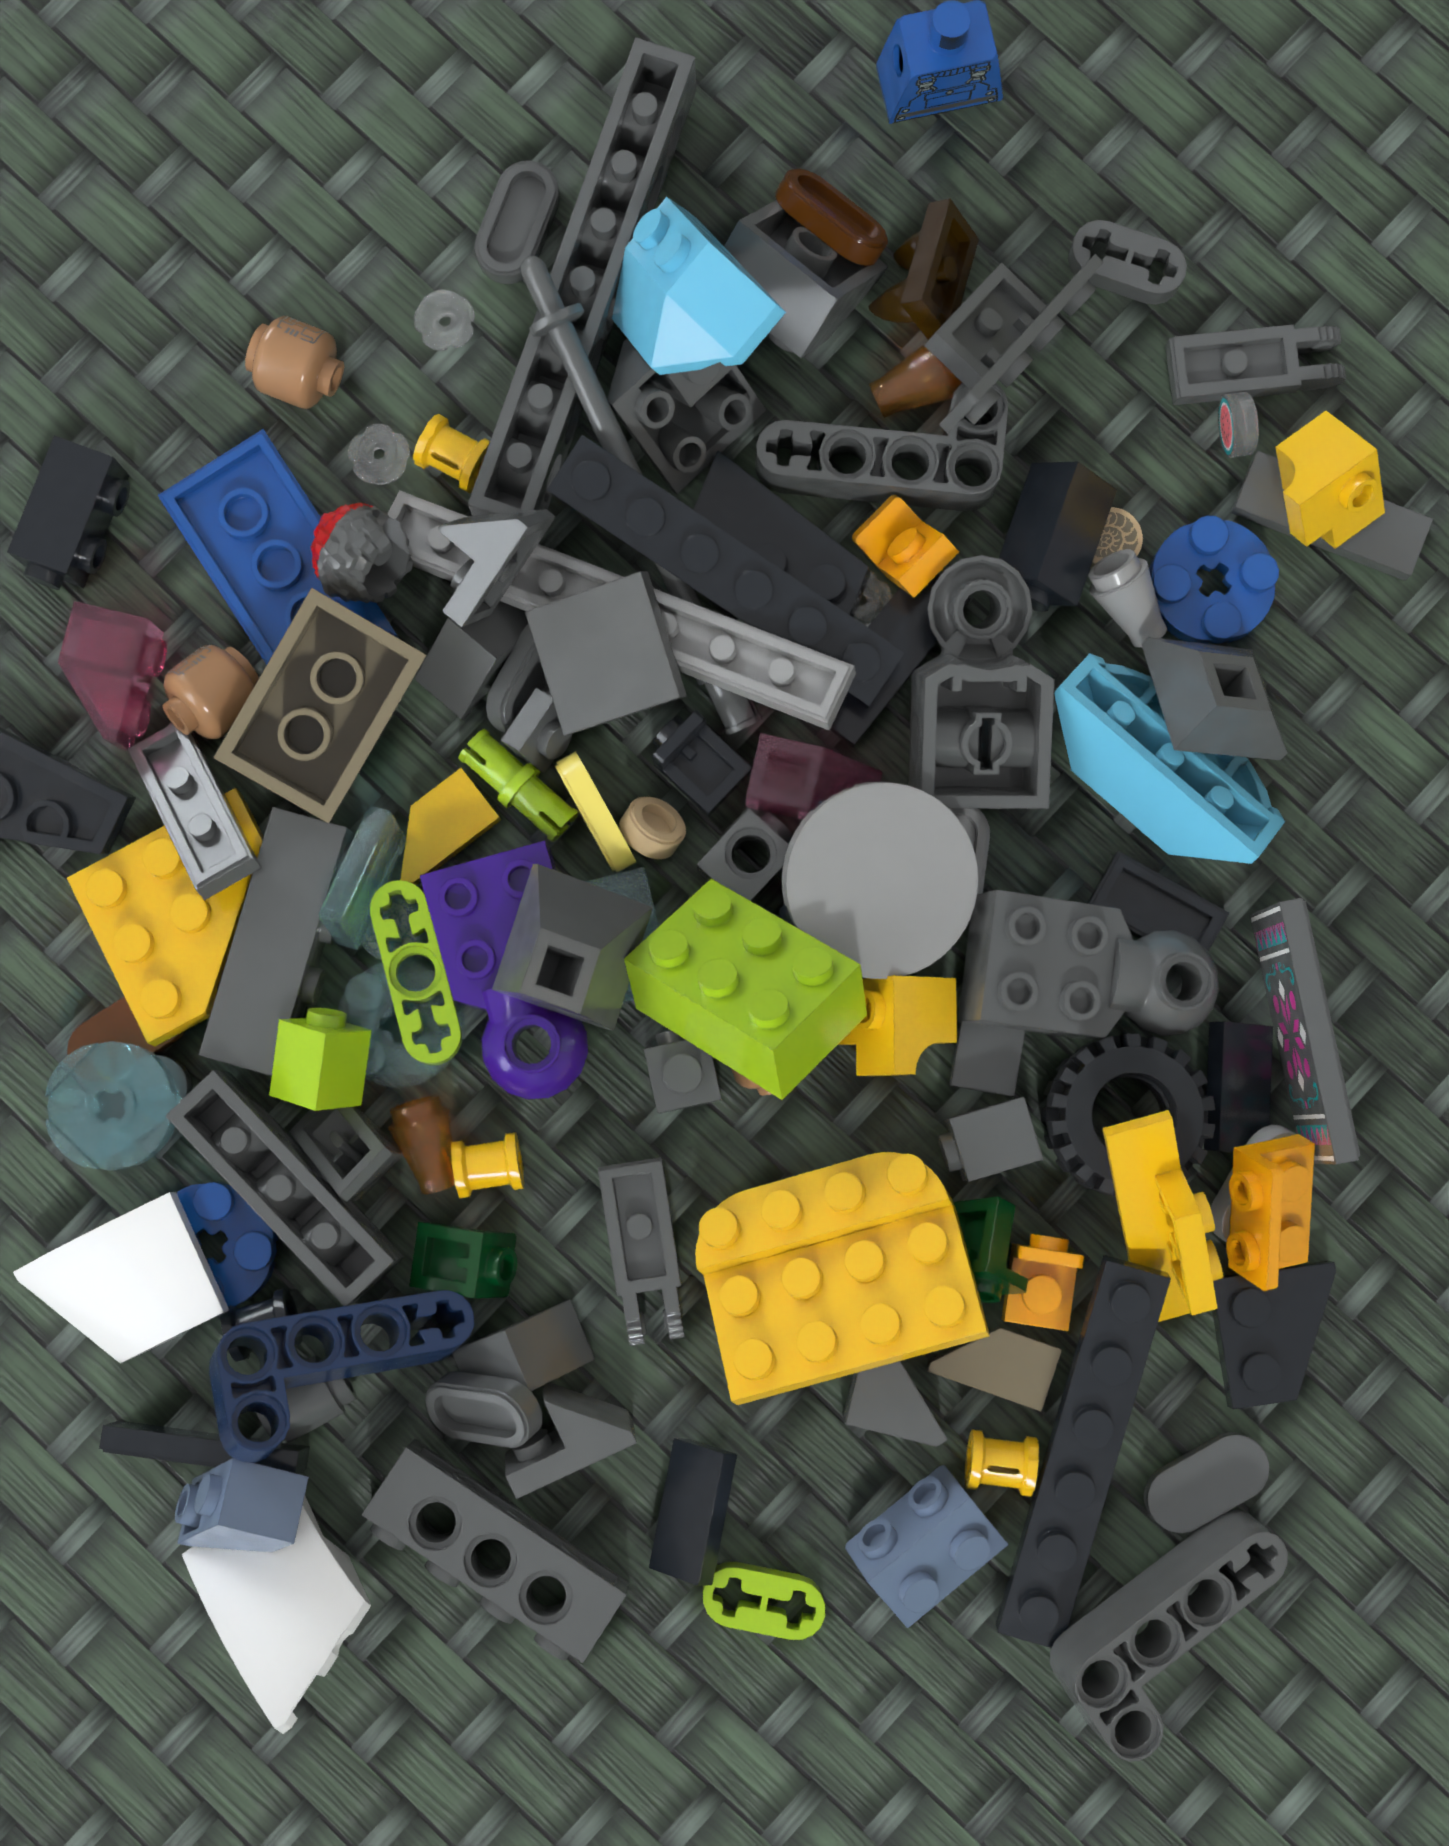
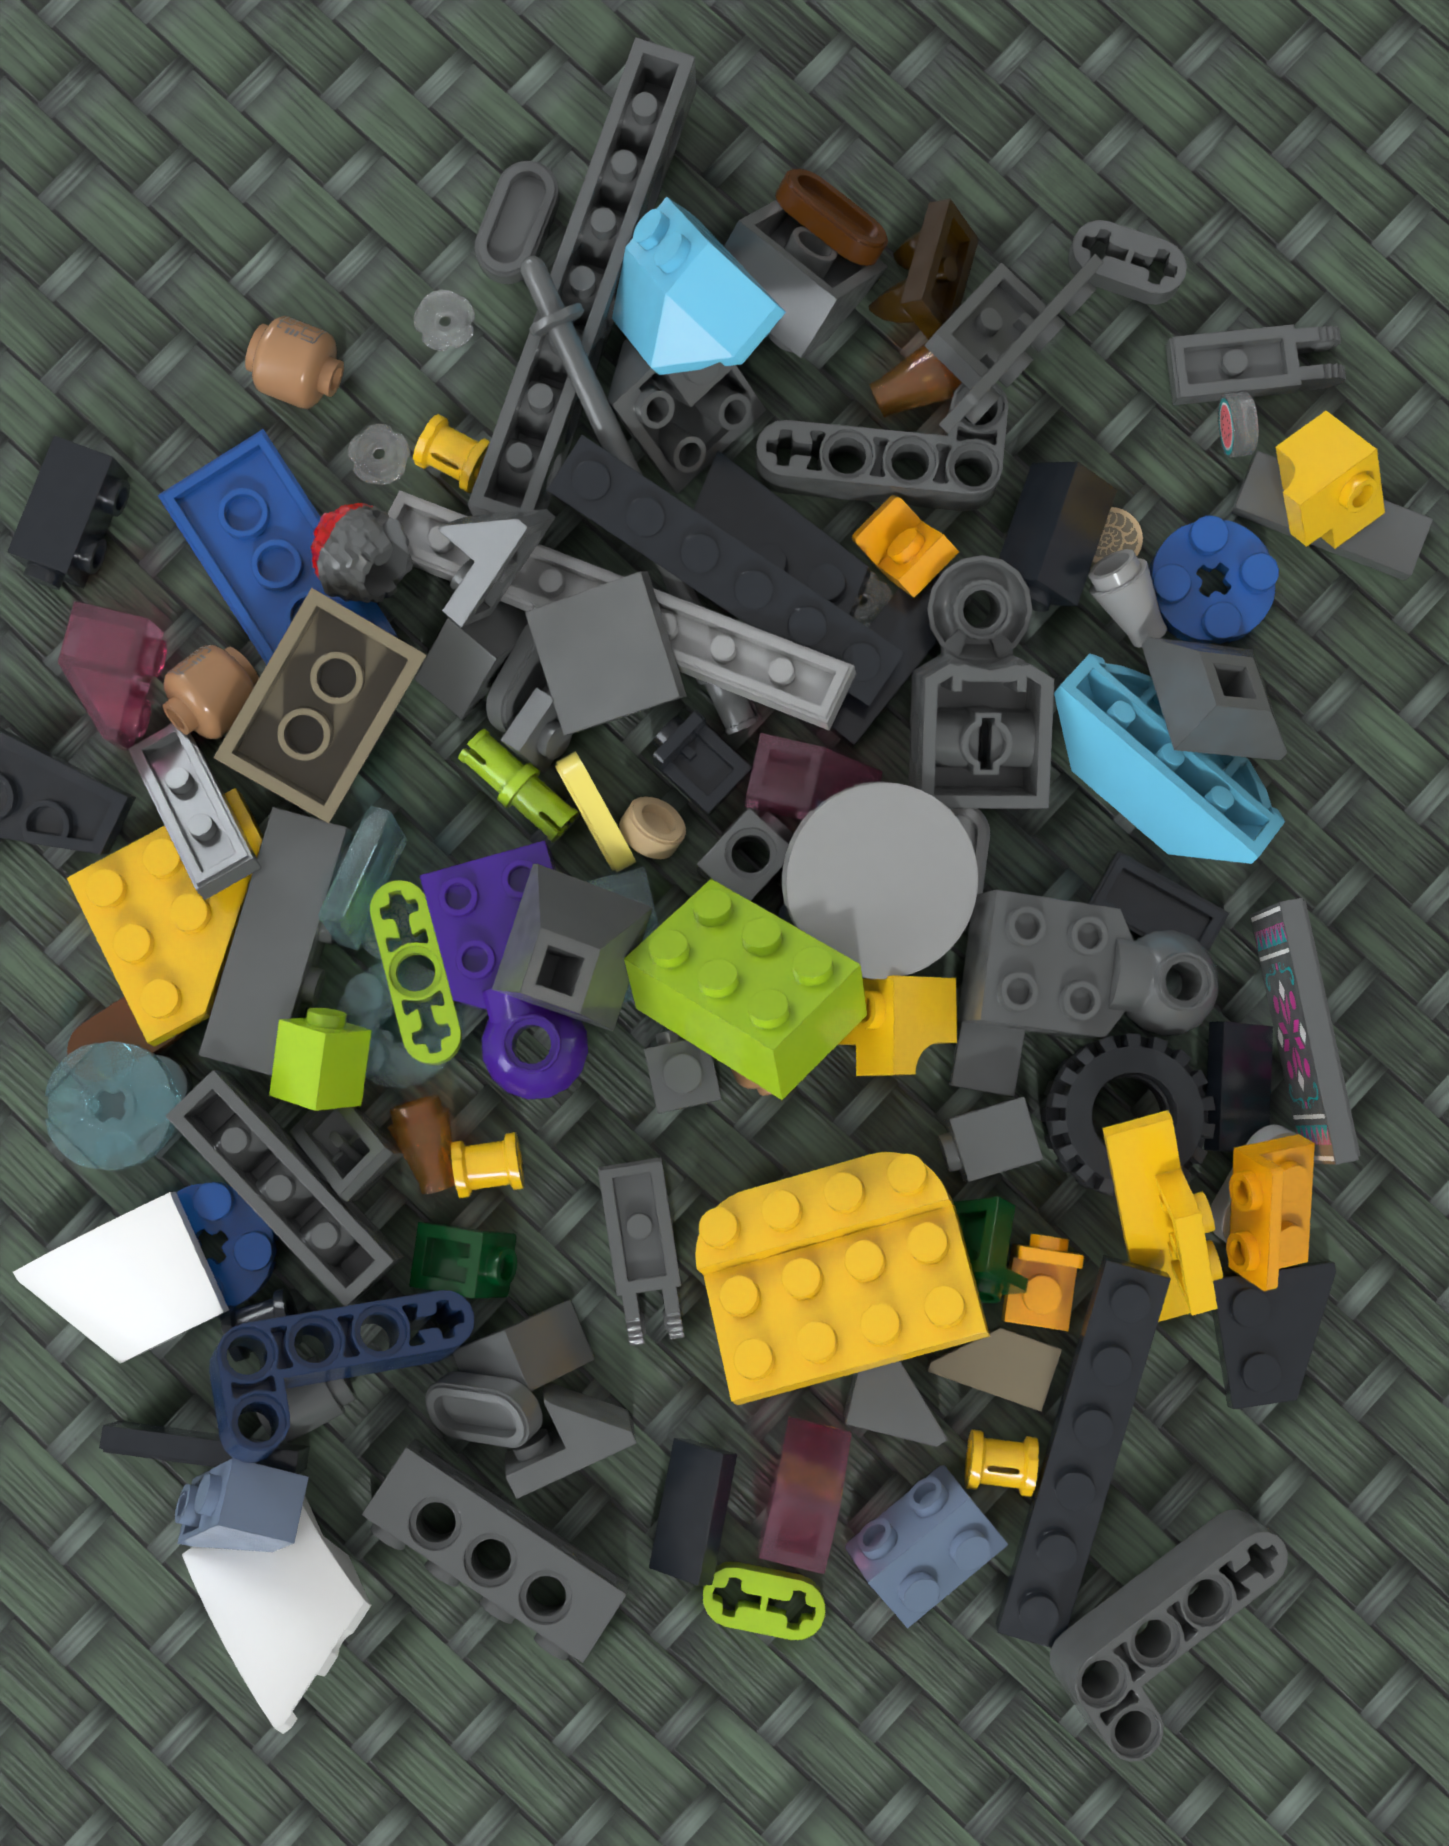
(444, 825): yellow tile -> none
(805, 1495): none -> clear pink slope
(939, 62): blue torso -> none
(1206, 1482): dark grey tile -> none

